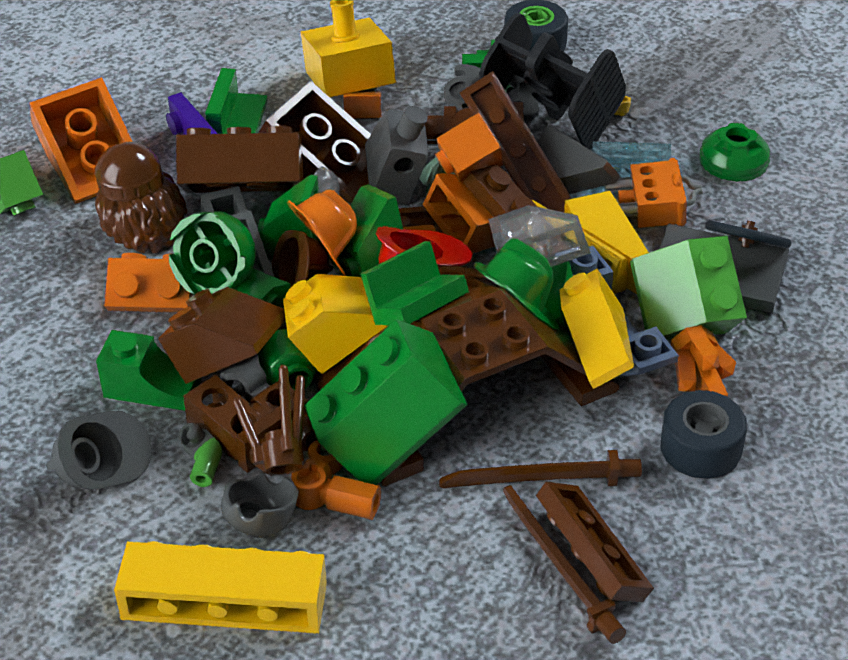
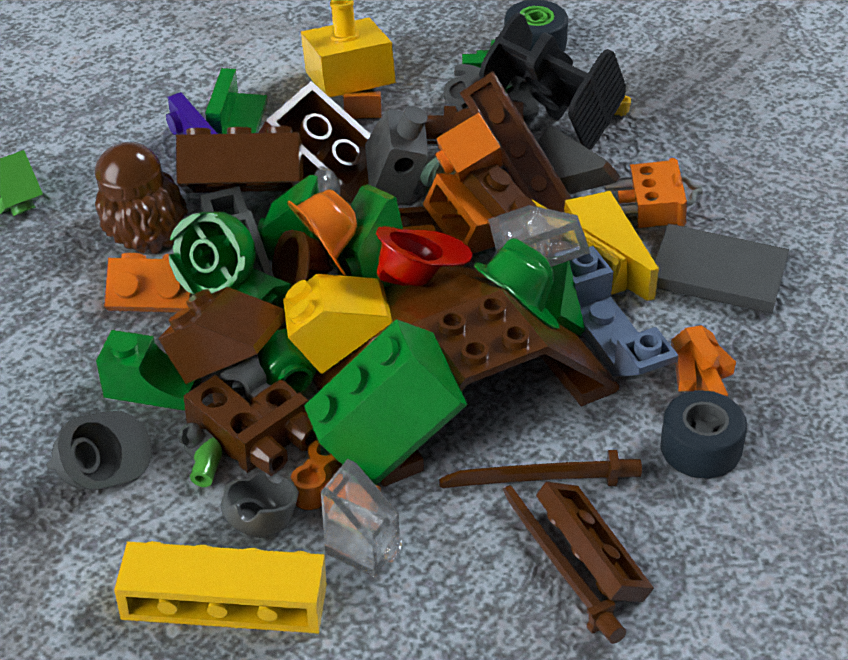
(76, 131): orange slope -> none
(282, 447): reddish brown plant -> none
(359, 521): none -> clear slope
(410, 286): green panel -> none
(596, 327): yellow slope -> none
(623, 154): clear light blue plate -> none
(689, 287): bright green slope -> none
(734, 159): green piece -> none
(748, 234): black wheel -> none

